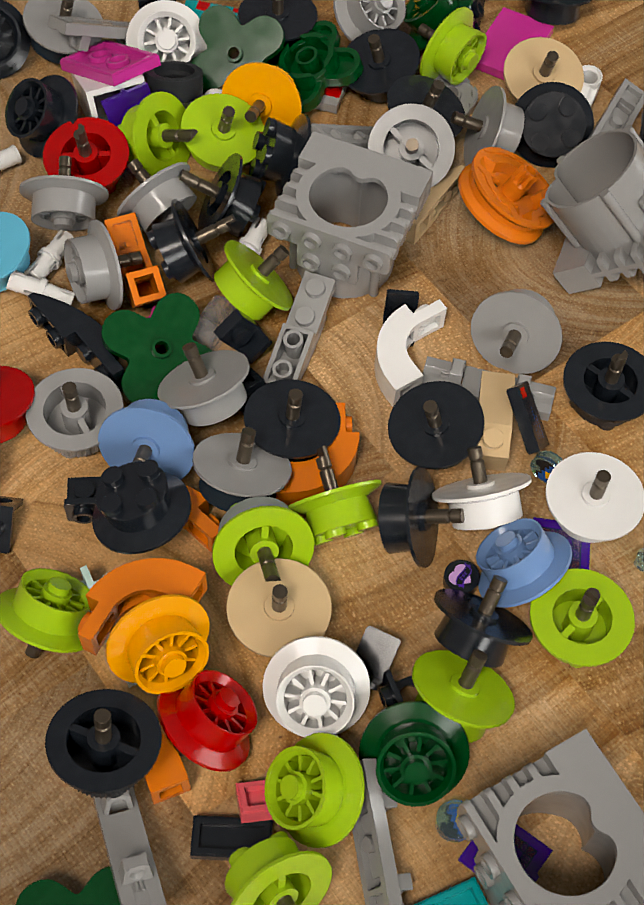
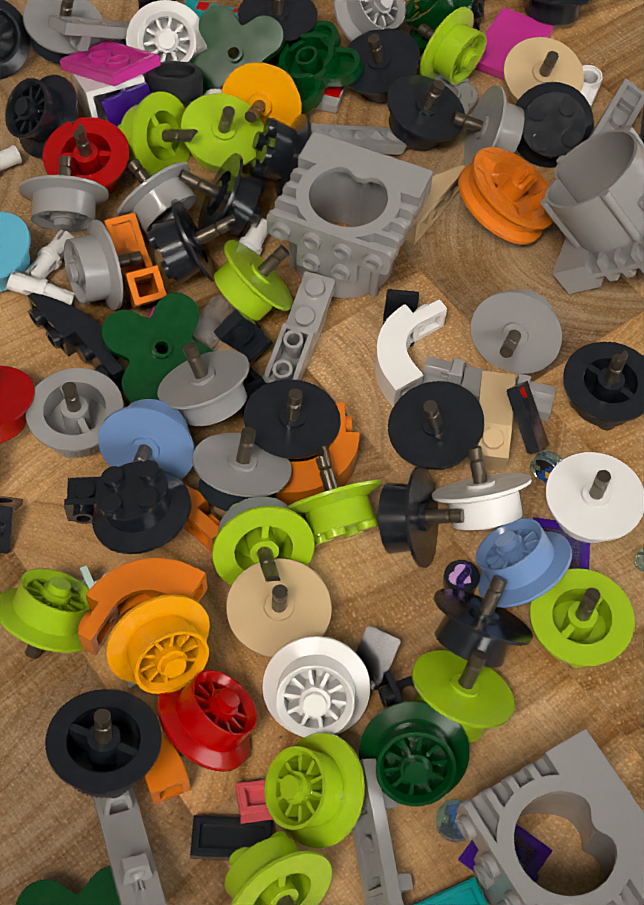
(415, 136): light grey piece -> none

